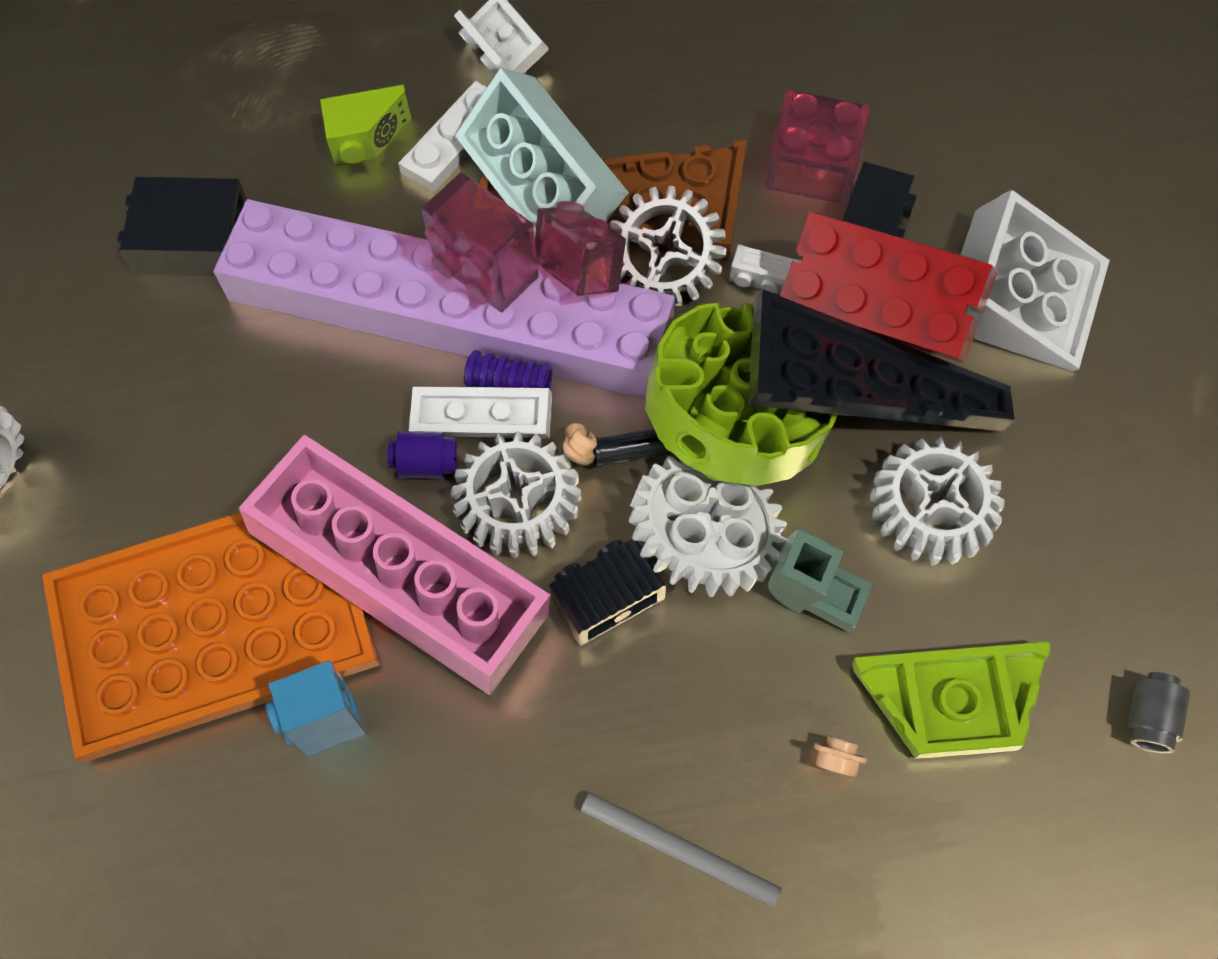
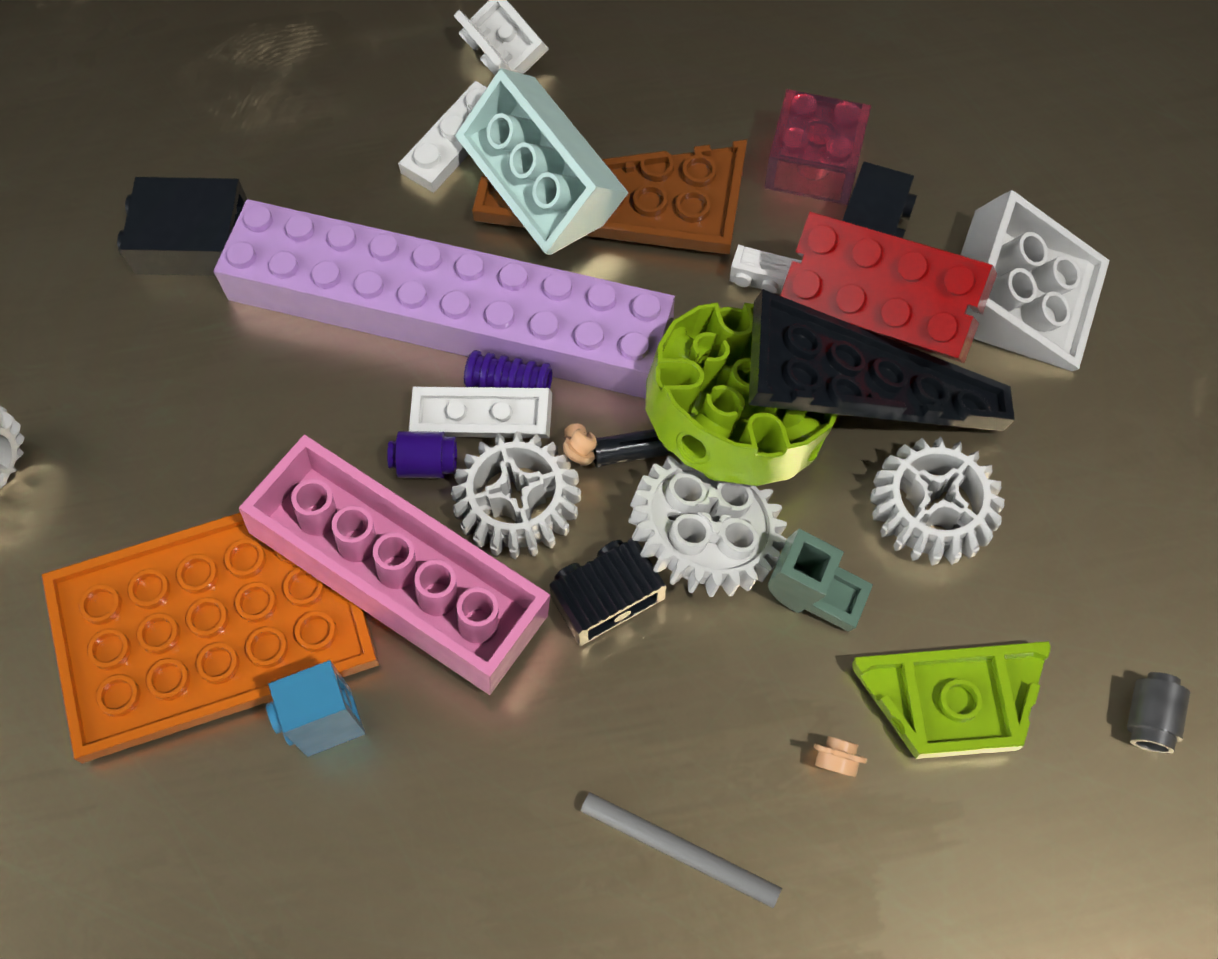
(364, 122): lime slope -> none
(481, 242): clear pink brick -> none
(579, 249): clear pink brick -> none
(681, 211): white gear -> none

